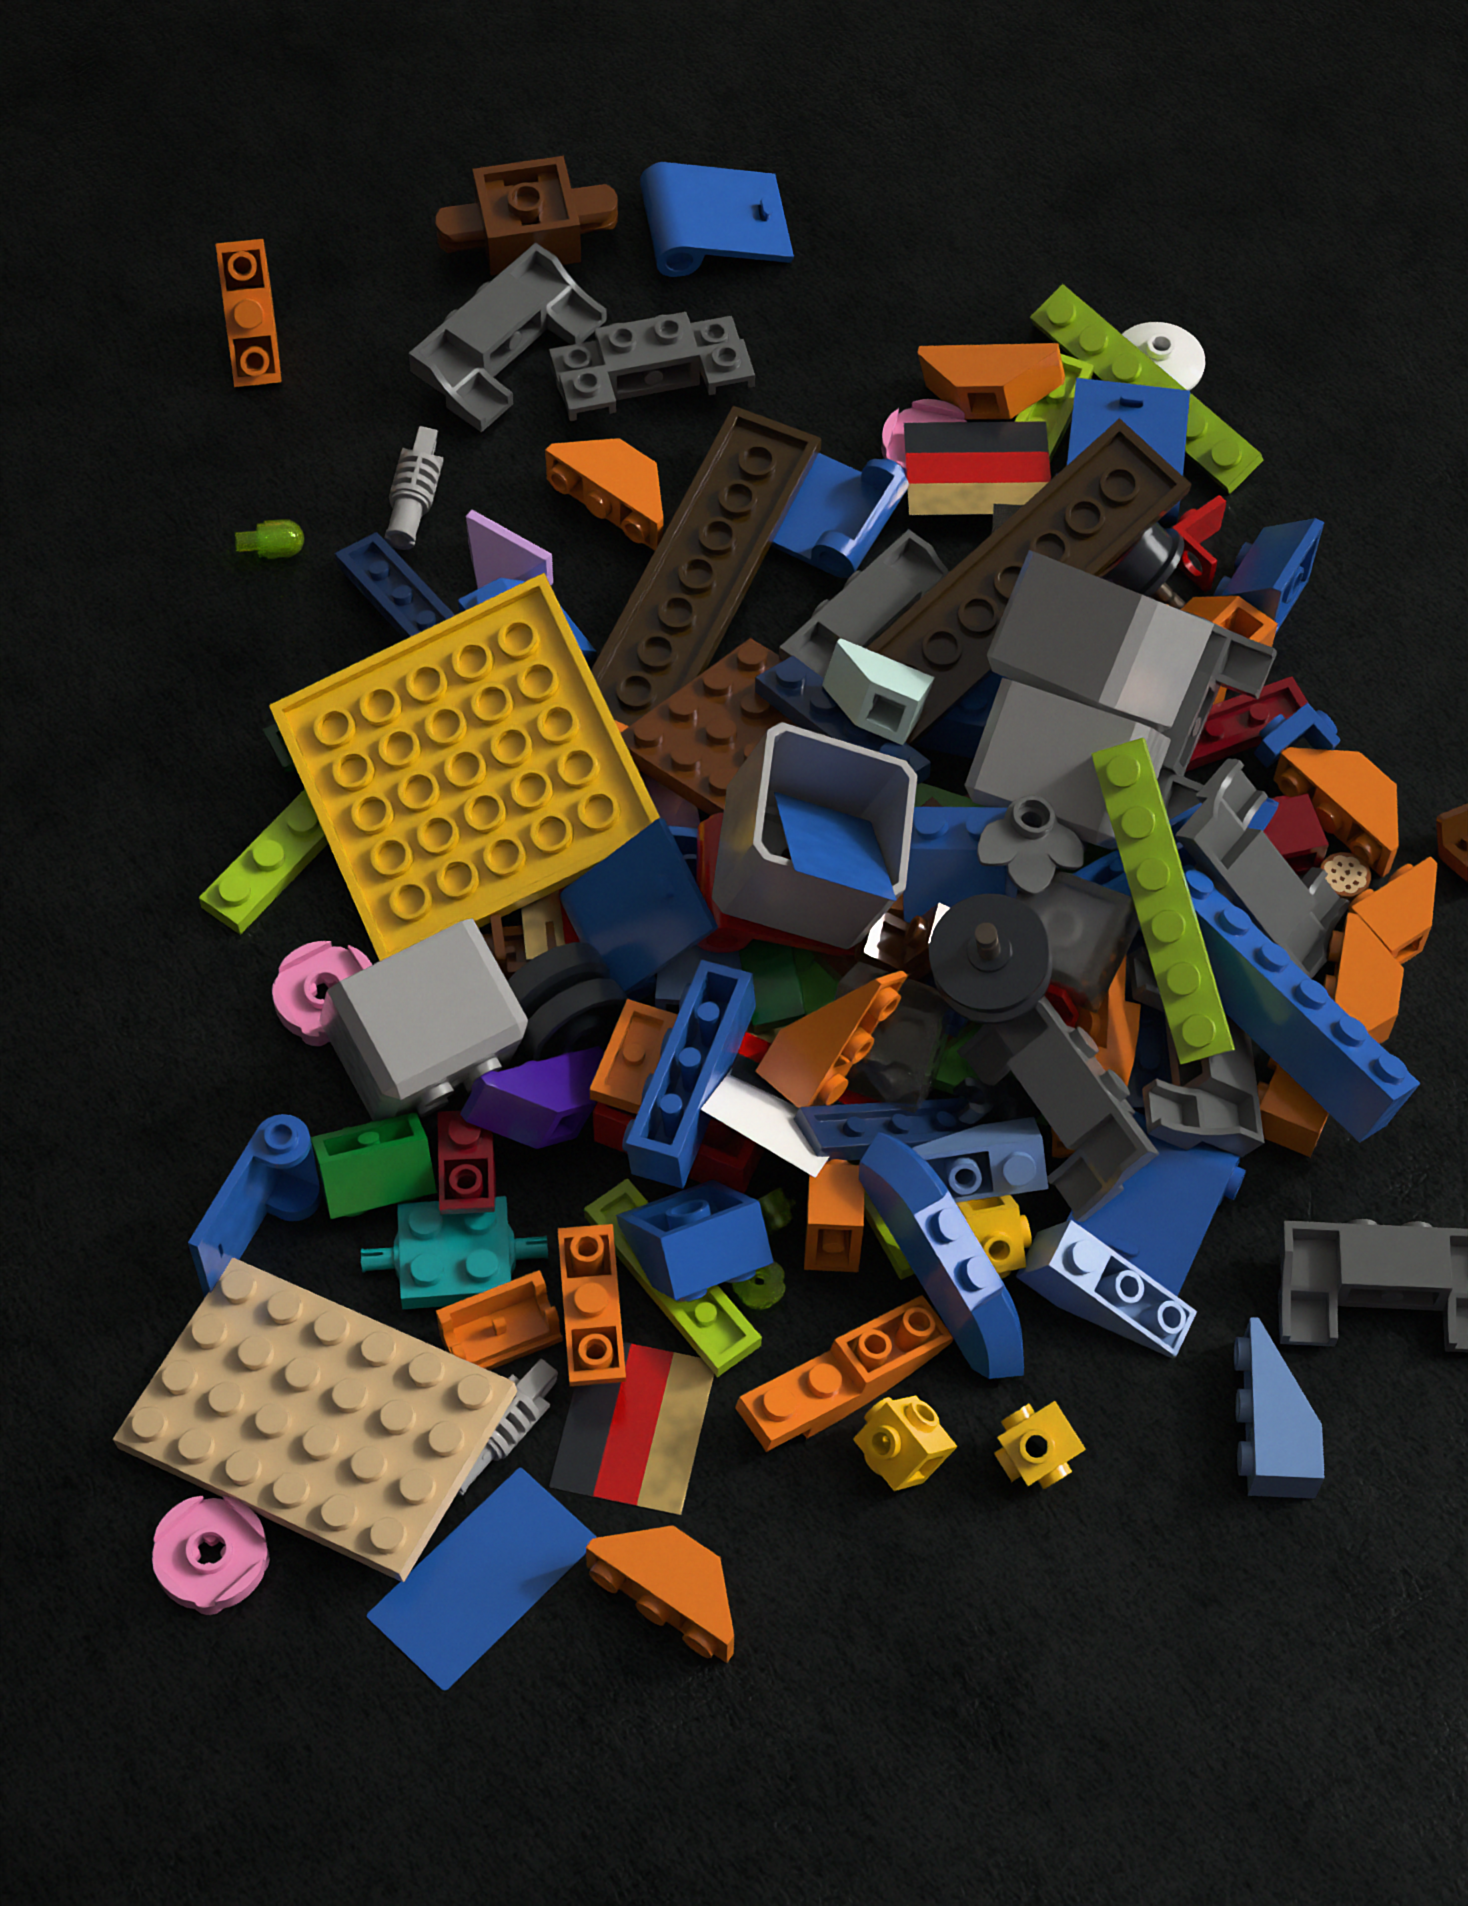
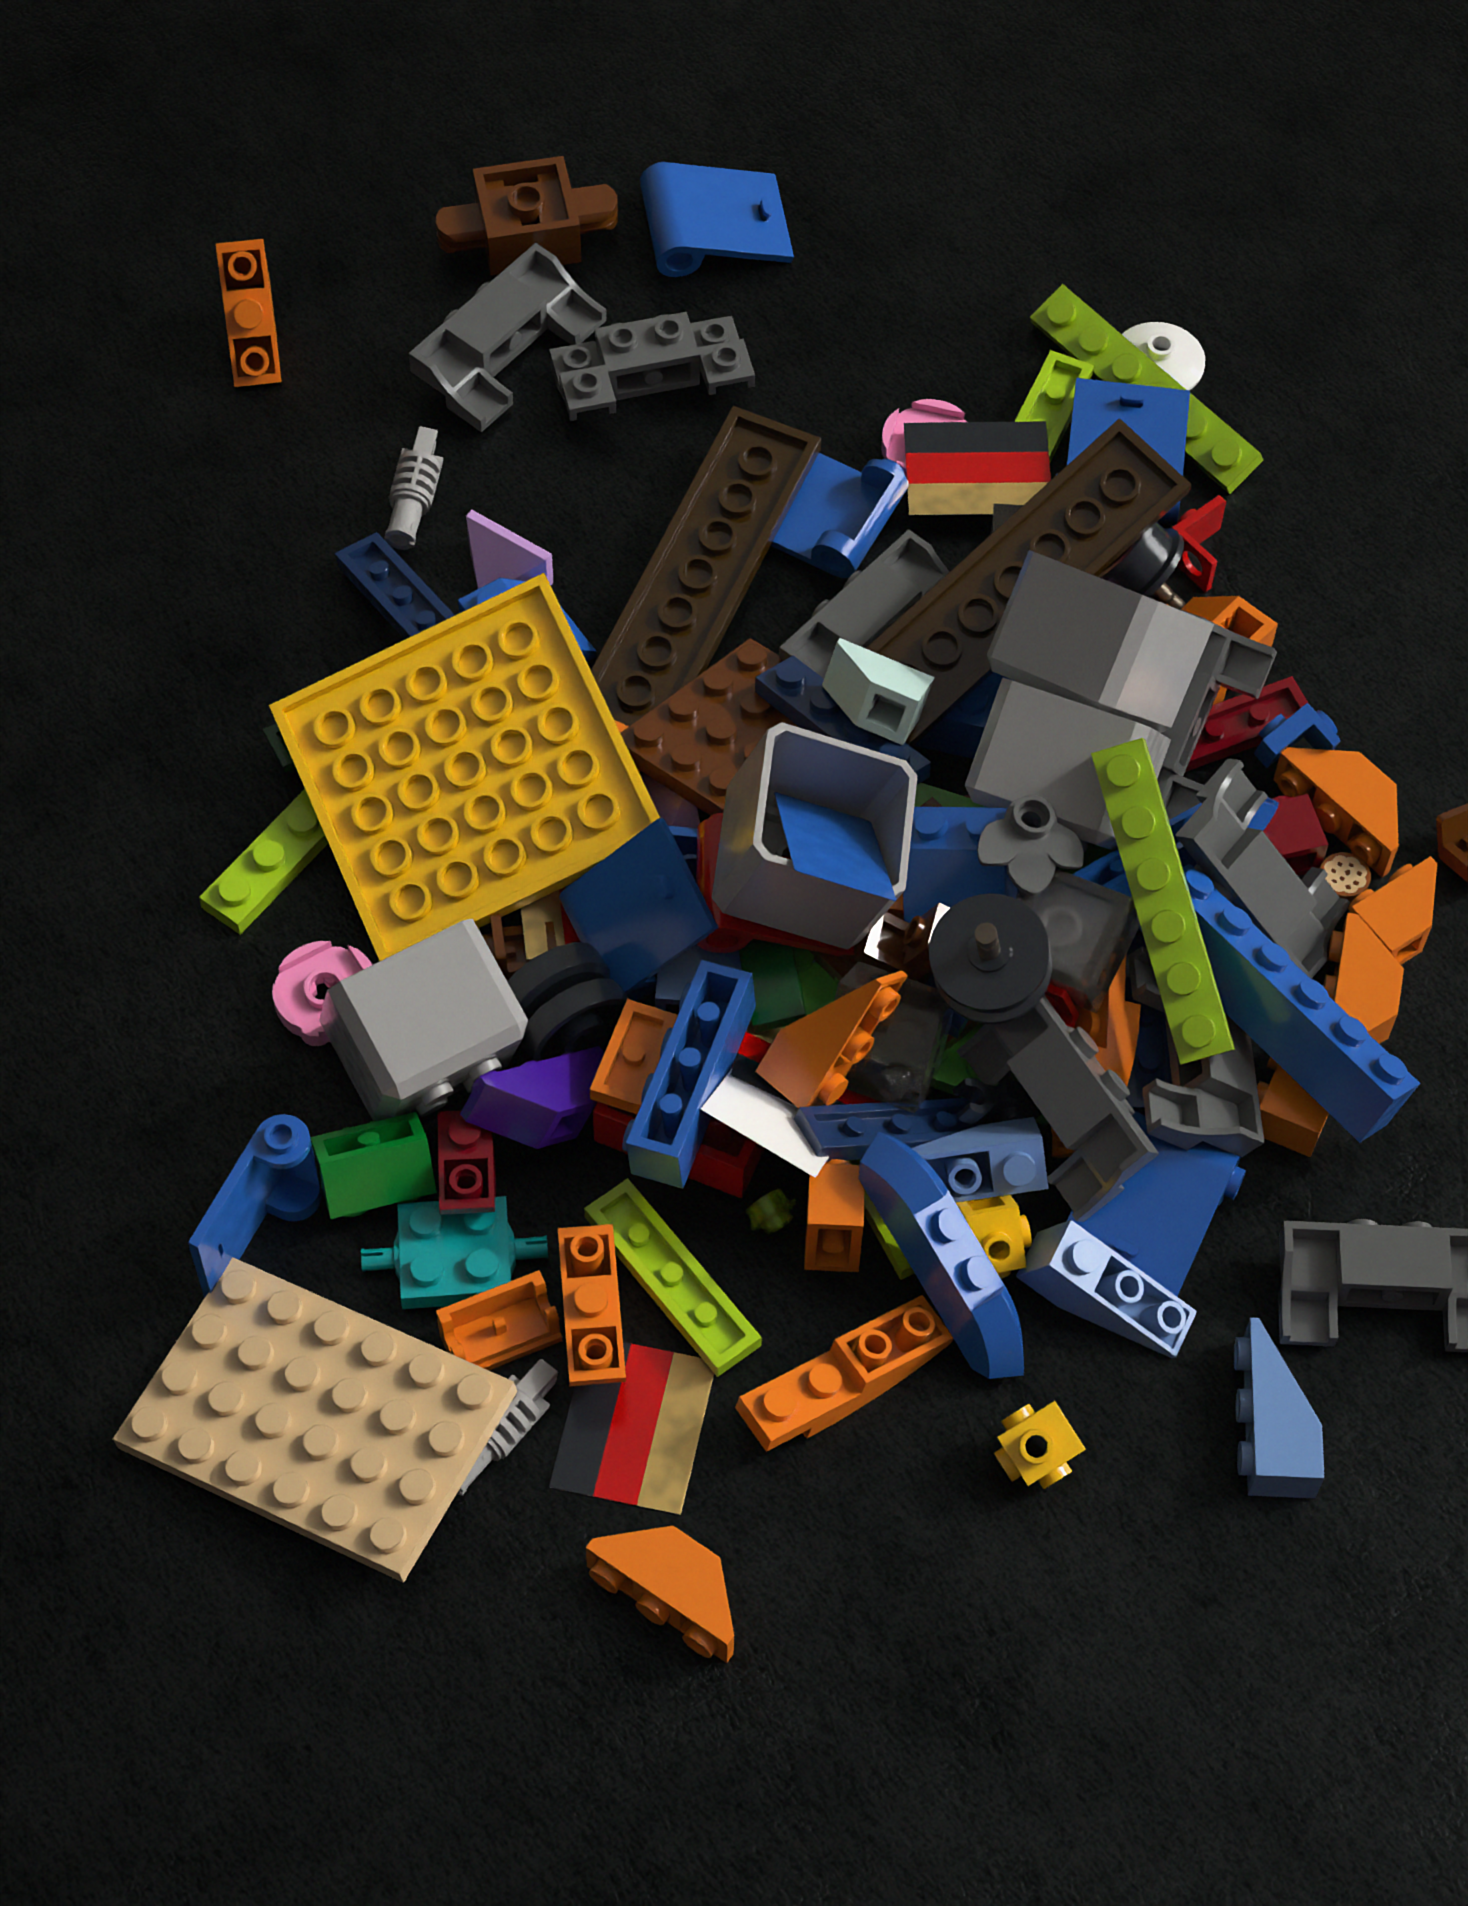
(210, 1585): bright pink plate -> none
(272, 539): clear neon green cylinder -> none
(481, 1578): blue sticker -> none
(612, 483): orange slope -> none
(697, 1239): blue slope -> none
(762, 1295): clear neon green plate -> none
(903, 1441): yellow brick -> none
(991, 378): orange slope -> none
(1274, 568): blue slope -> none

